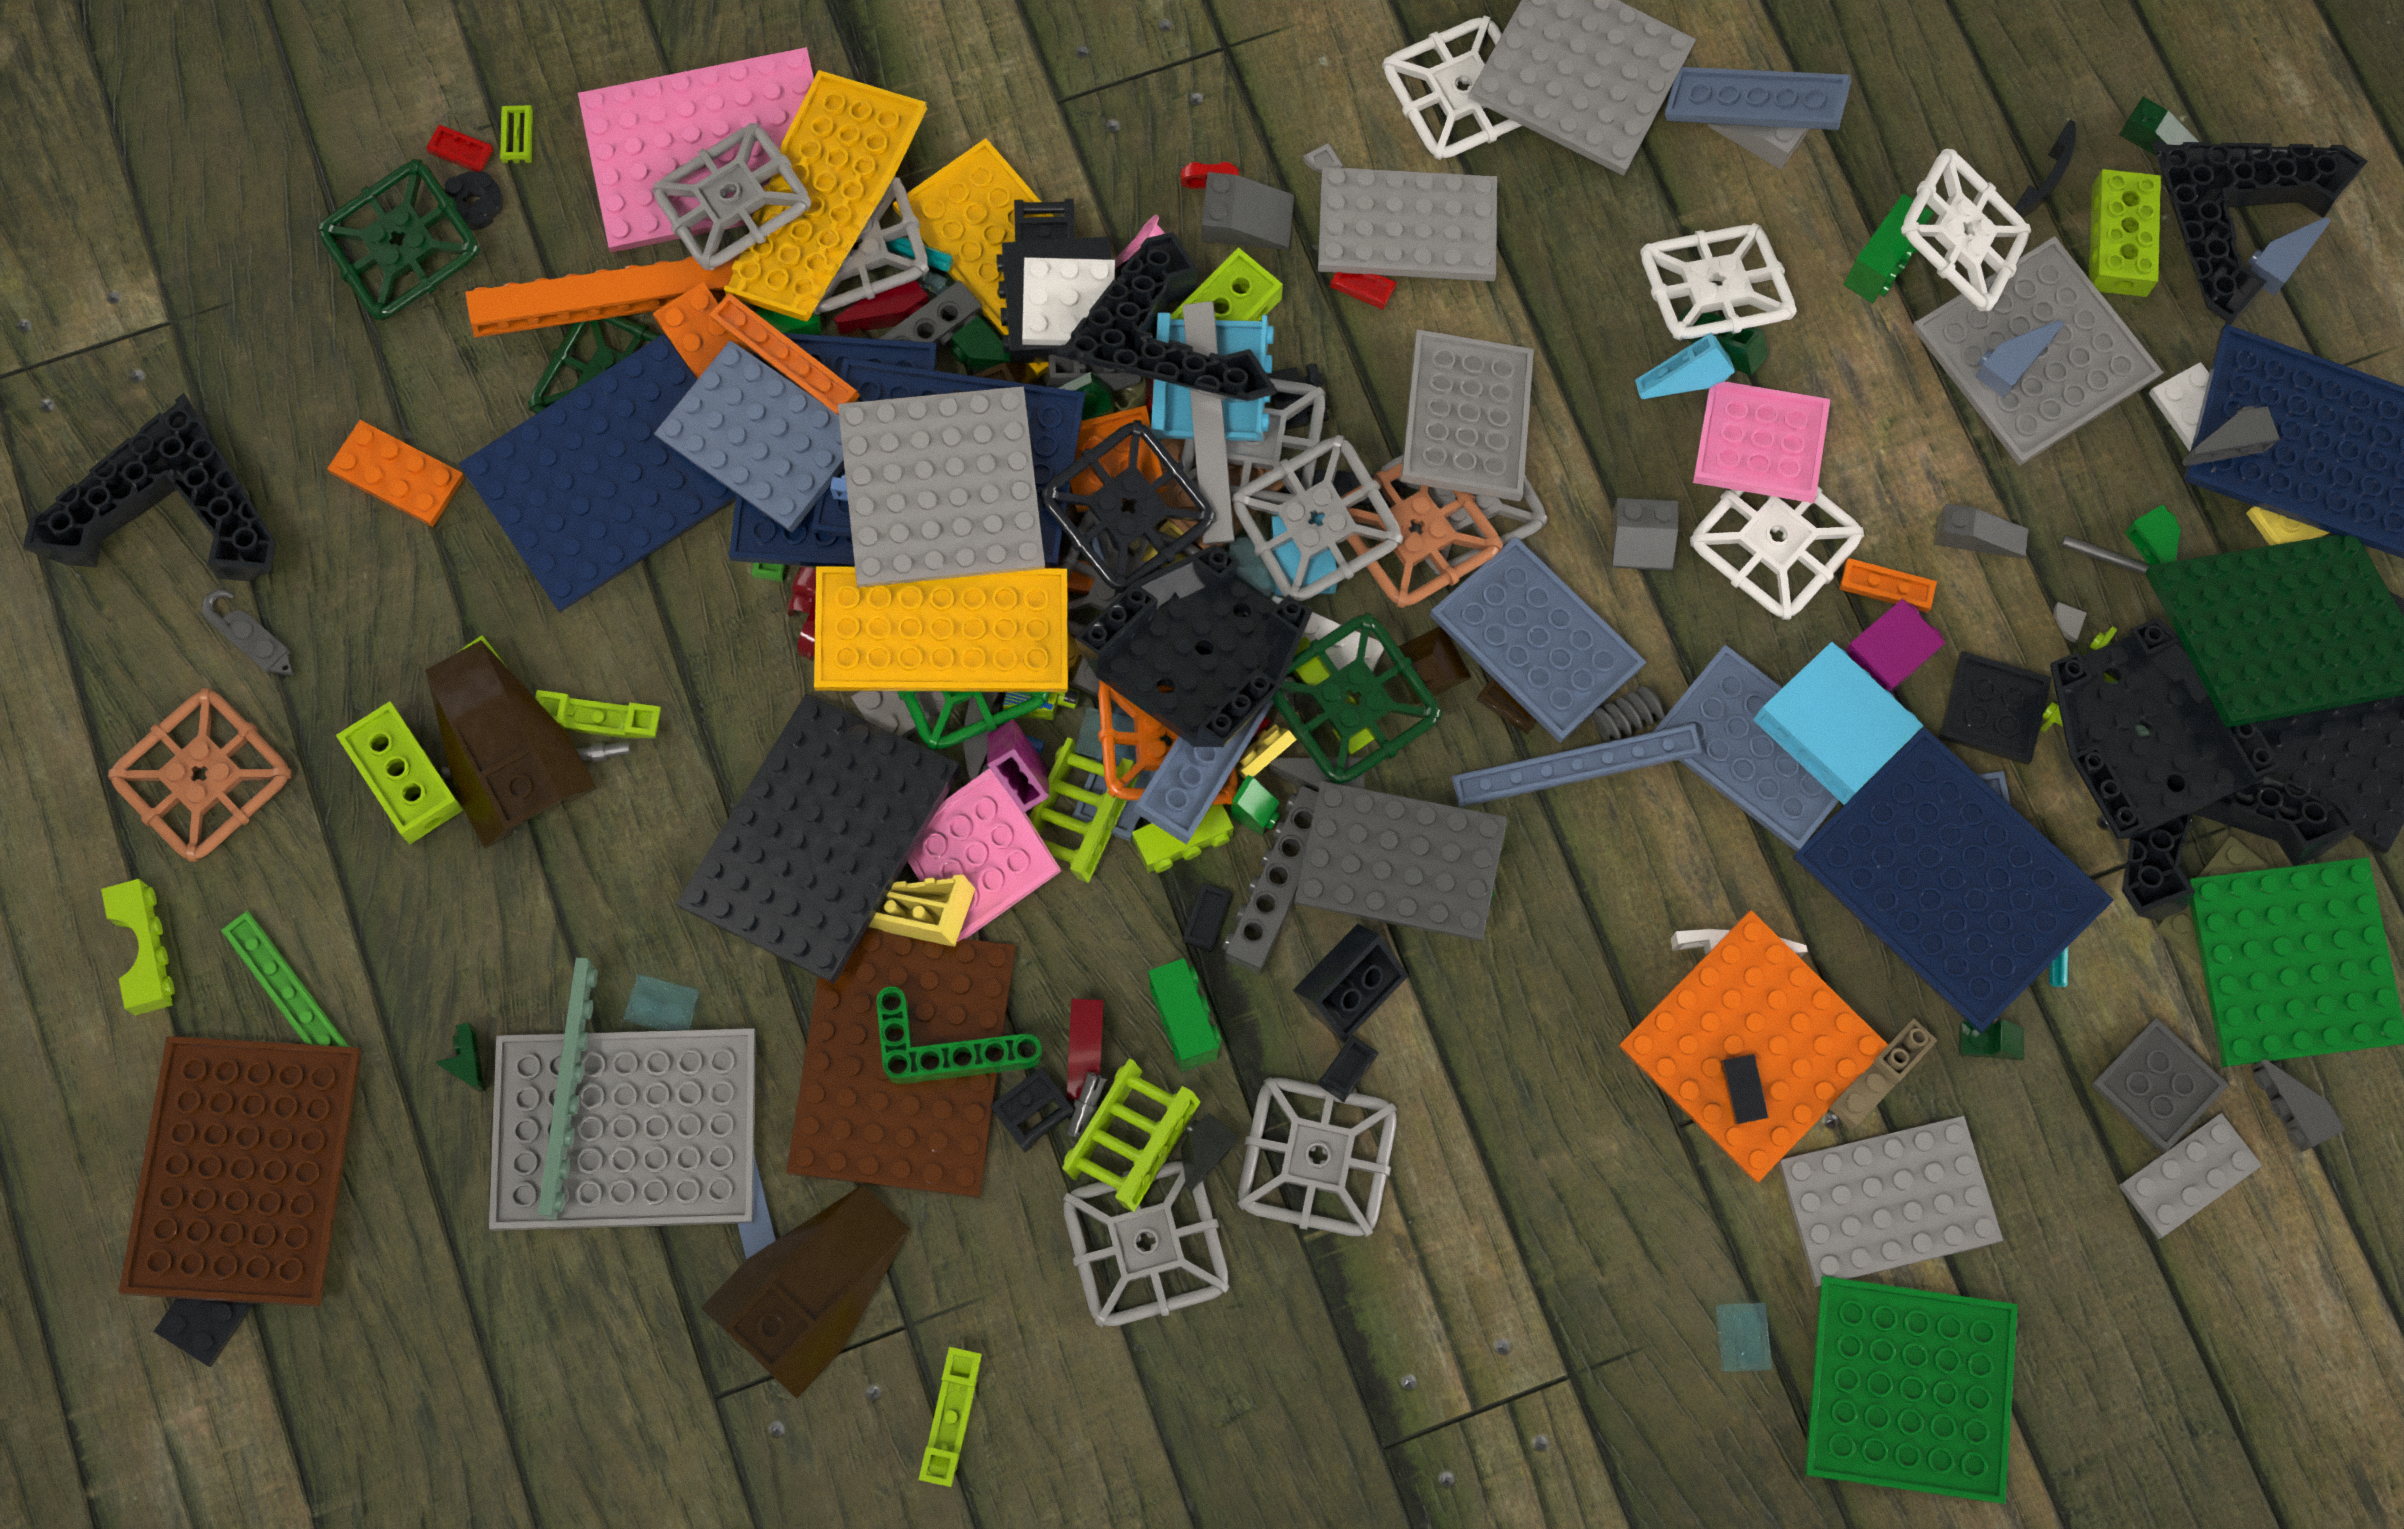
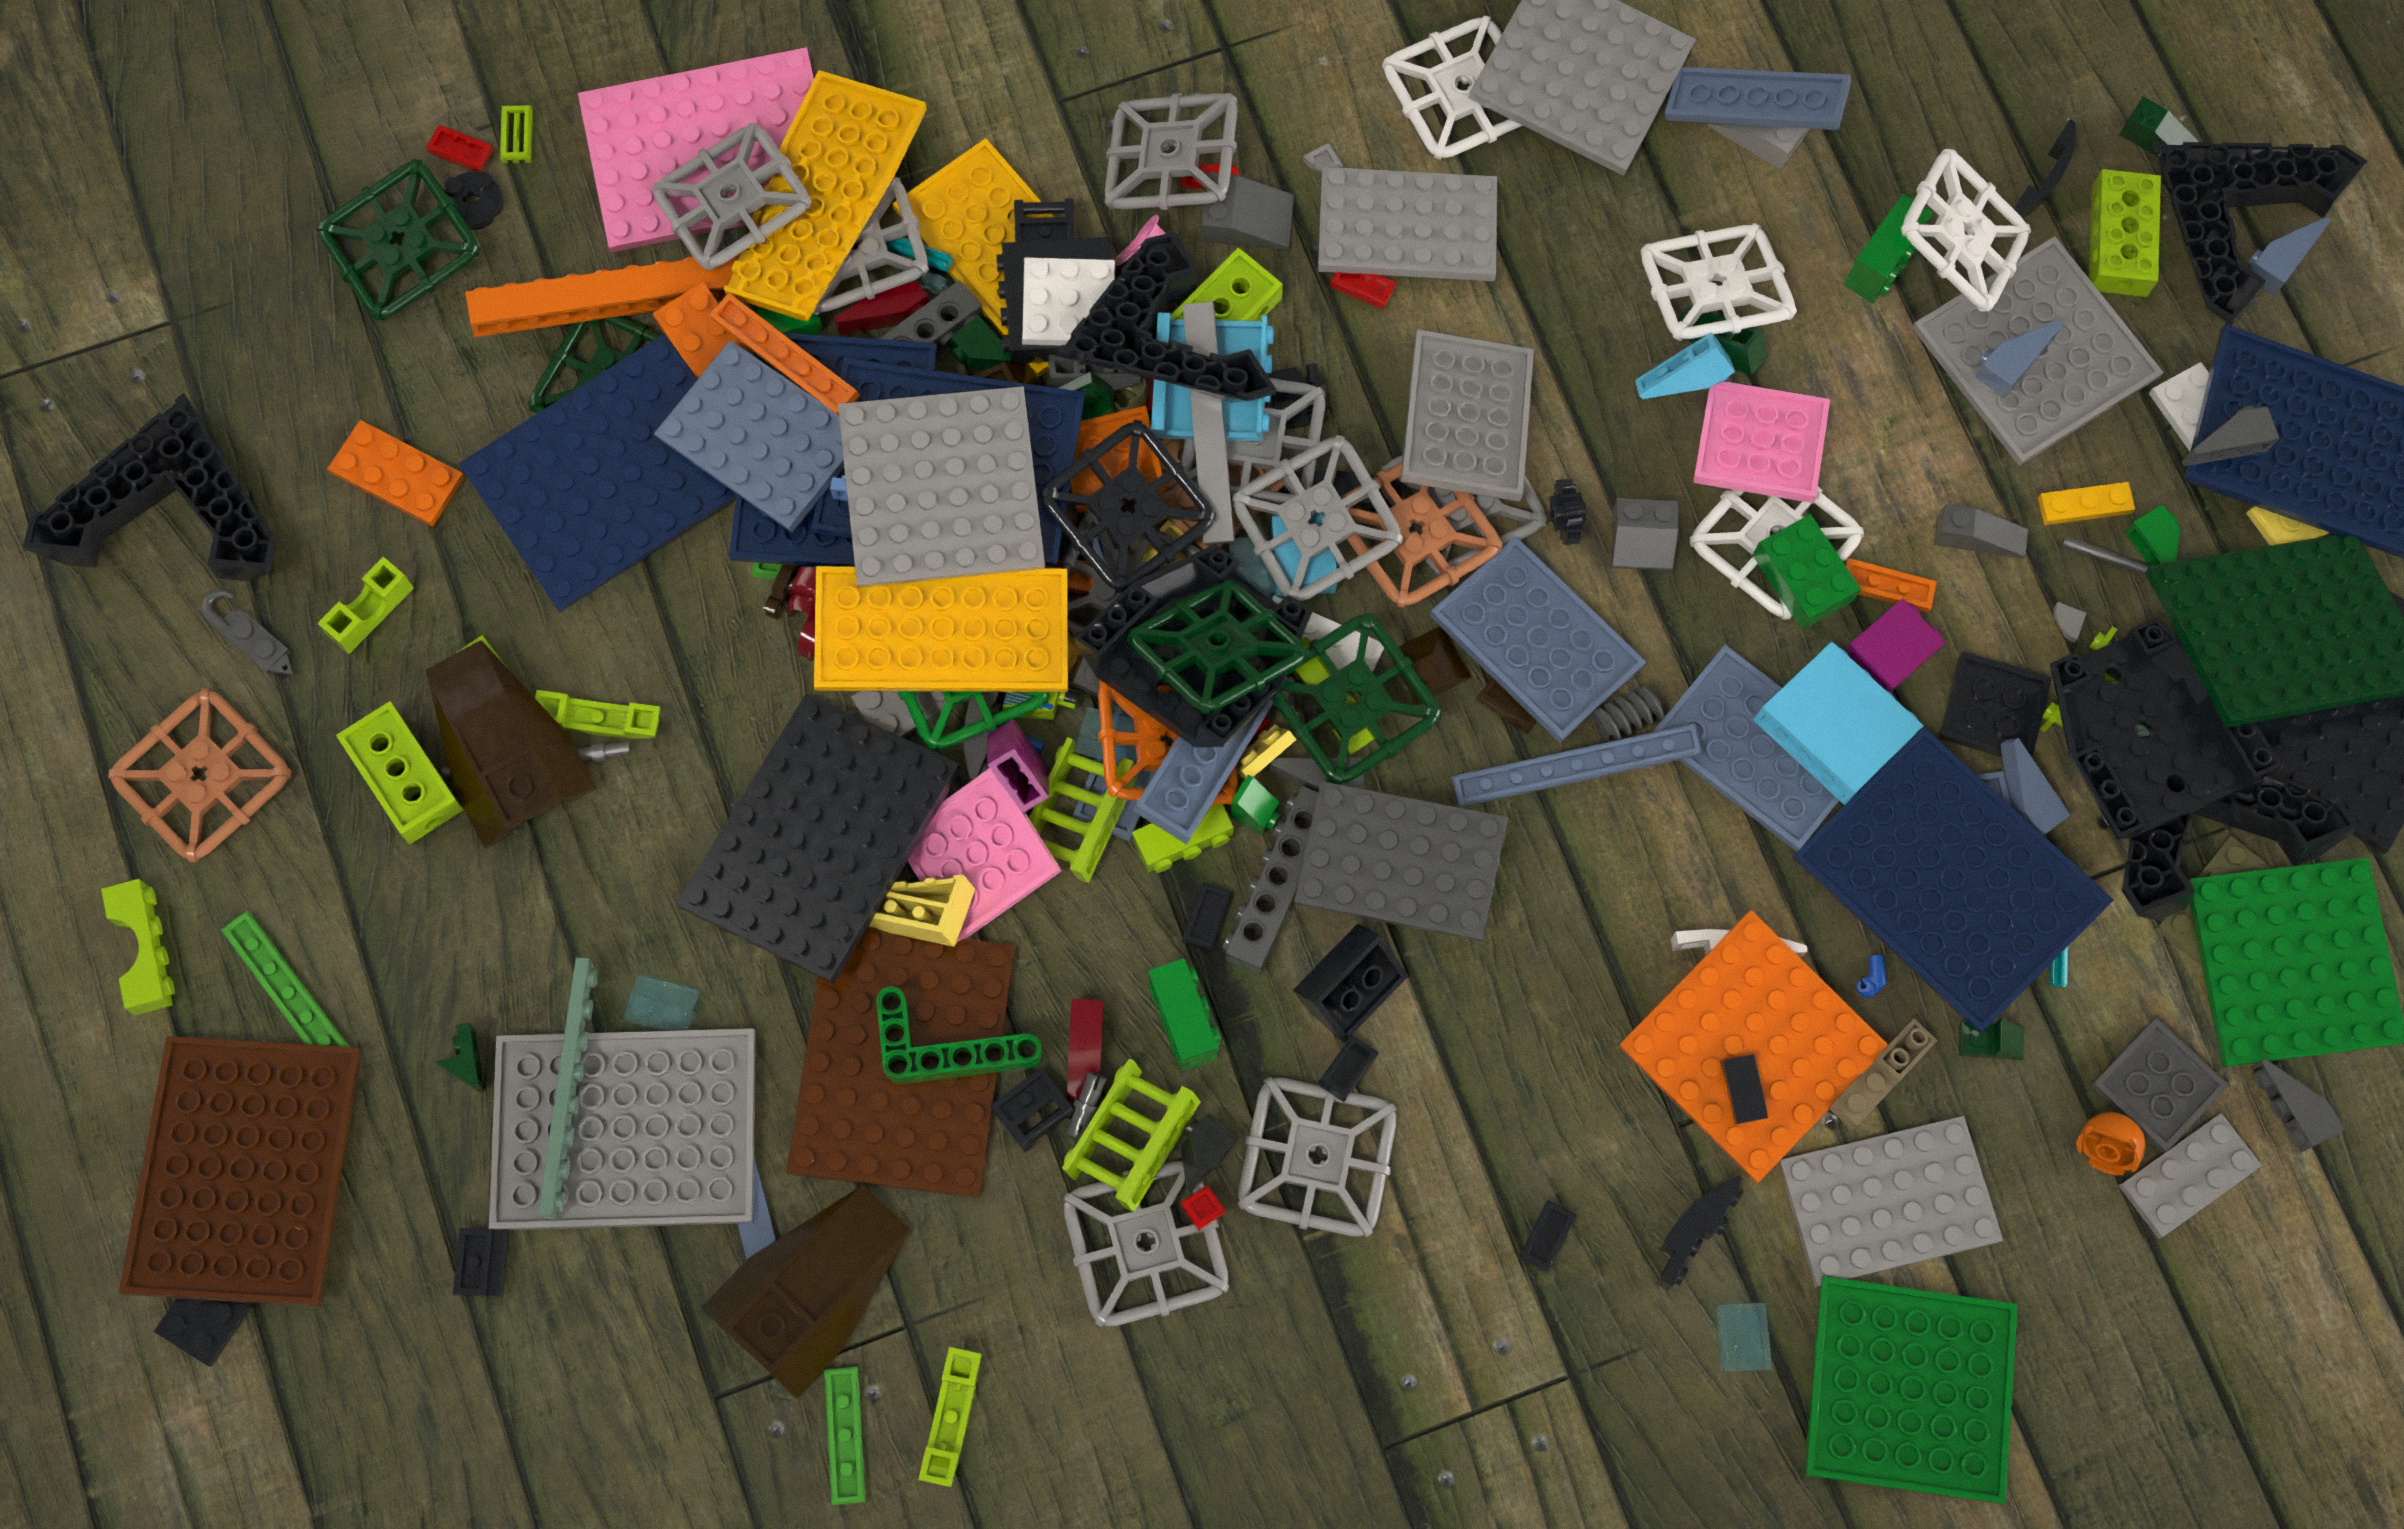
(382, 592): none -> lime arch
(481, 1262): none -> black plate
(780, 591): none -> dark brown plate
(845, 1436): none -> bright green tile
(1181, 162): none -> light grey plate
(1203, 1208): none -> red tile
(1214, 660): none -> dark green plate
(1547, 1236): none -> black plate
(1567, 512): none -> black gear
(1702, 1219): none -> black slope
(1806, 571): none -> green brick
(1875, 980): none -> blue arm
(2029, 789): none -> sand blue slope
(2086, 503): none -> yellow plate
(2112, 1143): none -> orange cylinder

